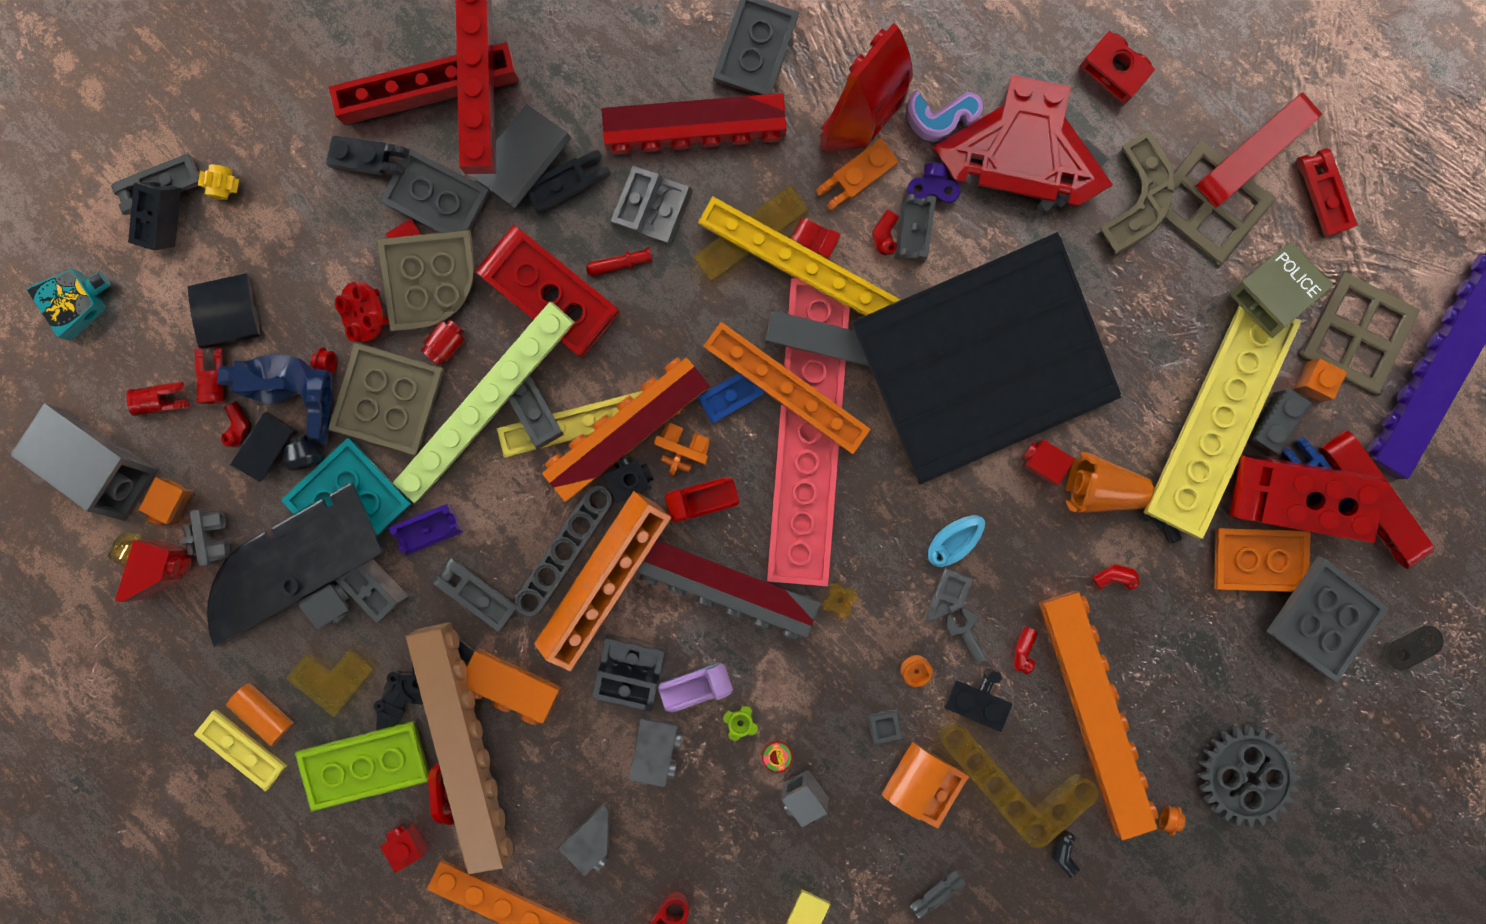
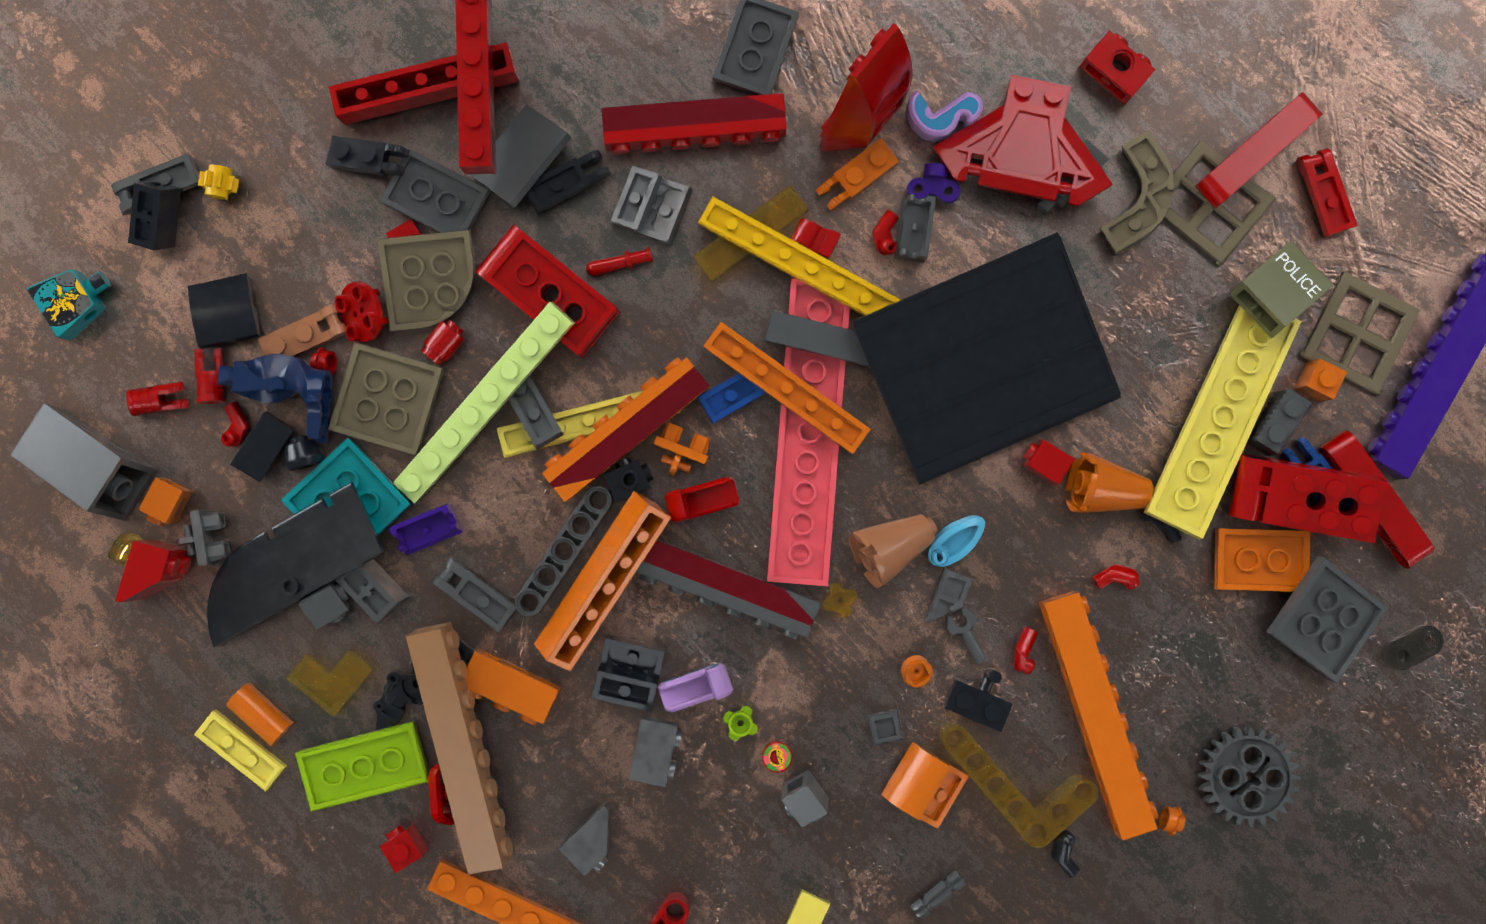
(304, 334): none -> nougat plate
(891, 546): none -> nougat cone

